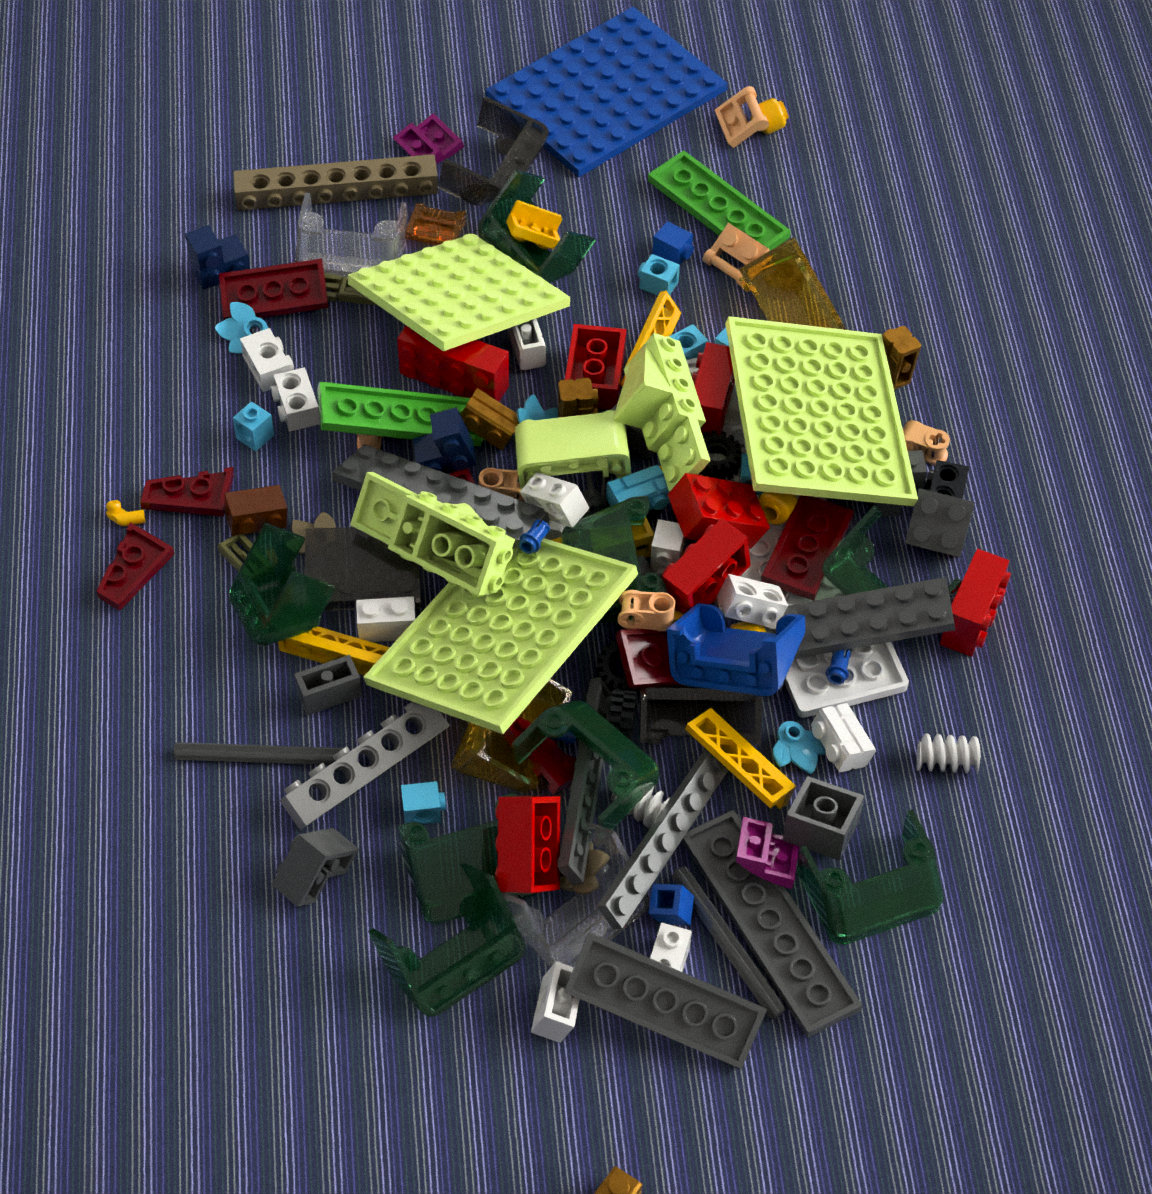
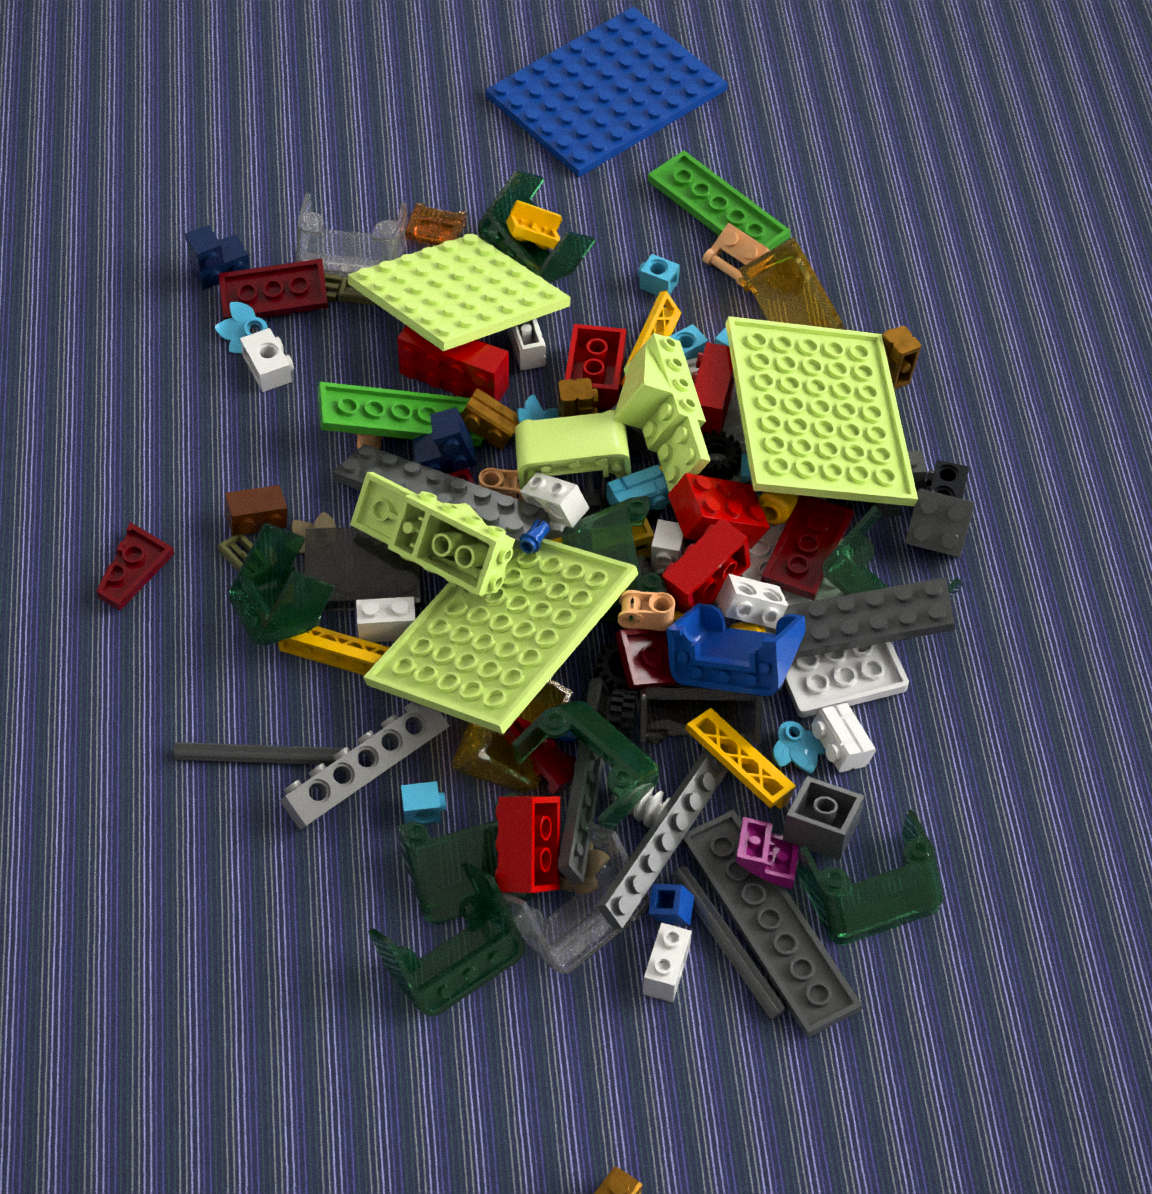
(121, 516): yellow arm -> none
(191, 495): dark red wing -> none
(253, 426): medium azure brick -> none
(296, 399): white brick -> none
(311, 862): dark grey brick -> none
(328, 685): dark grey brick -> none
(336, 182): dark tan brick -> none
(429, 138): magenta slope -> none
(518, 139): clear smoke windscreen -> none
(555, 1009): white brick -> none
(665, 1000): dark grey plate -> none
(673, 243): blue brick -> none
(733, 119): light nougat plate -> none
(775, 114): yellow head -> none
(837, 671): blue pin -> none
(926, 438): light nougat piece -> none
(948, 753): white piece -> none
(977, 602): red brick -> none

